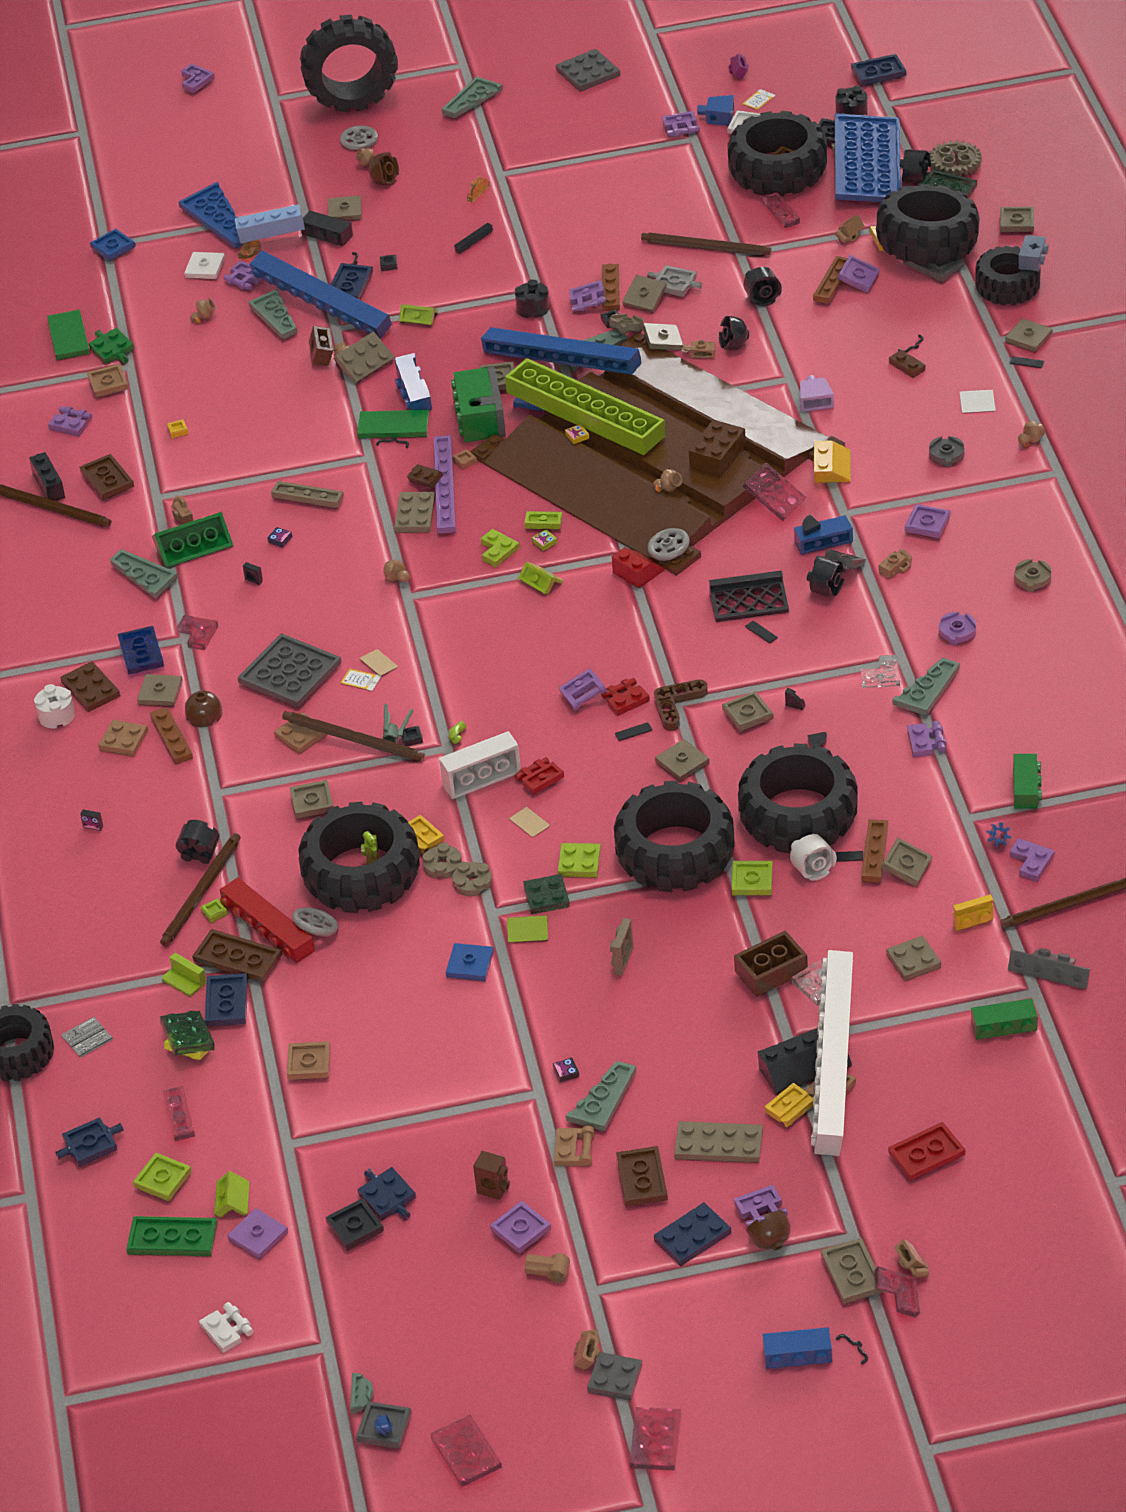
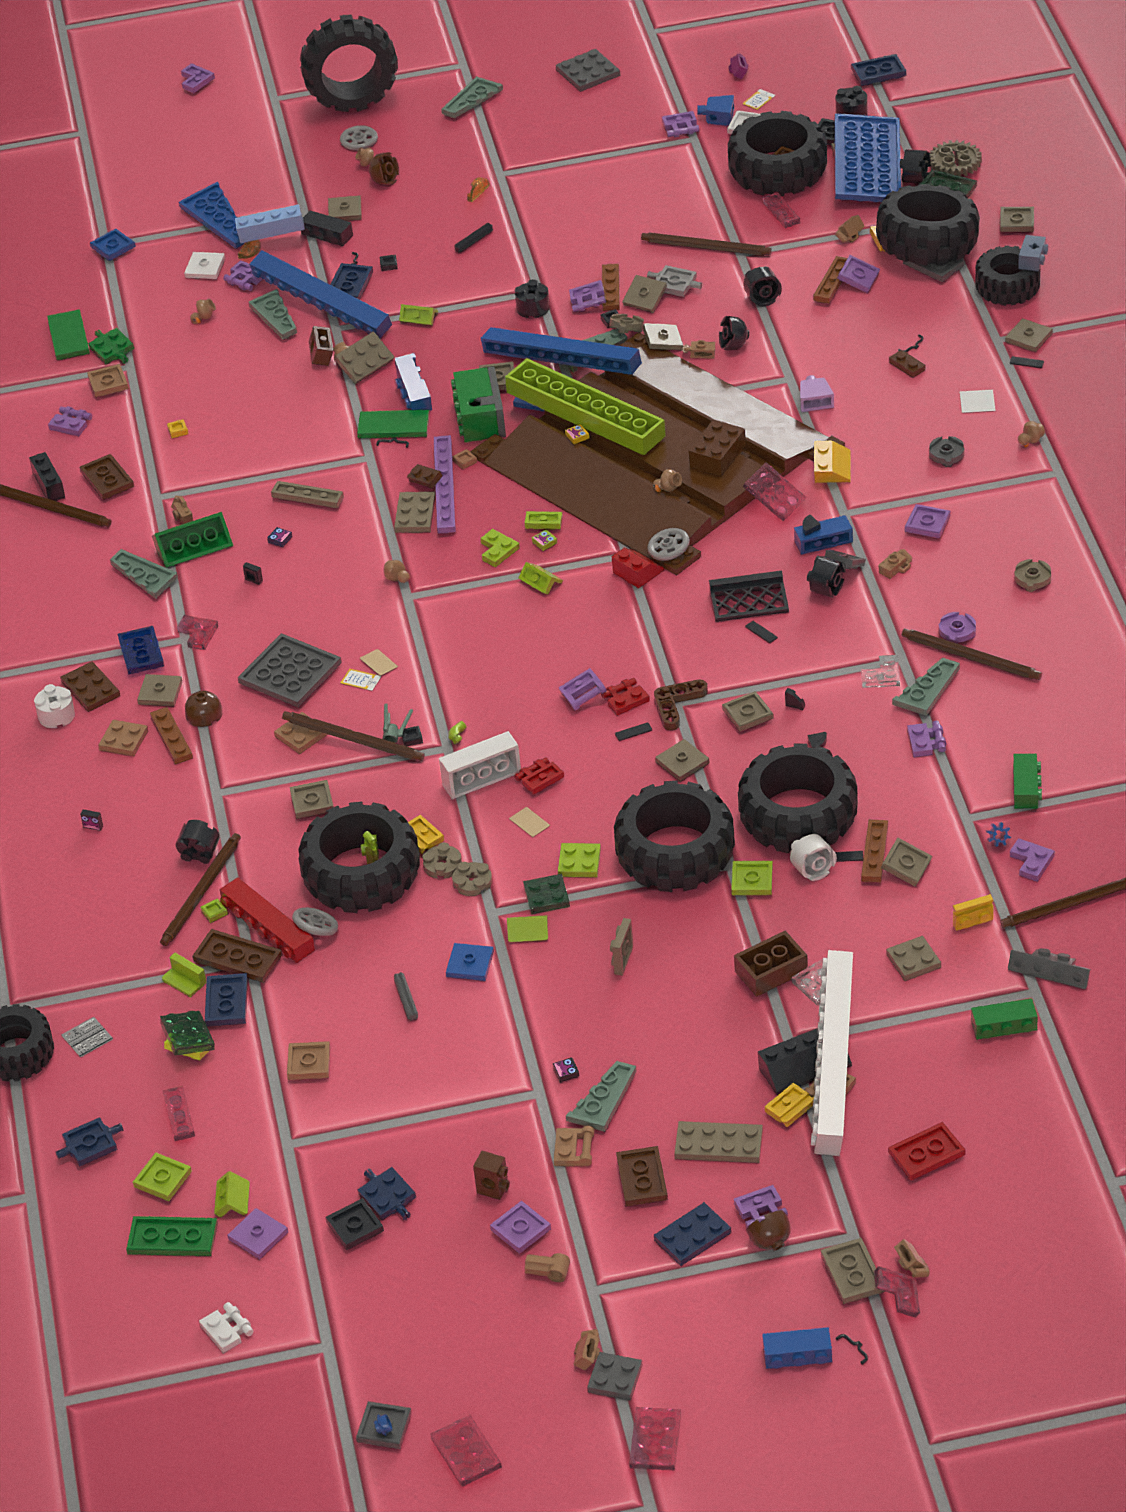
(360, 1393): sand green plate -> none
(406, 997): none -> dark grey axle
(972, 654): none -> reddish brown piece

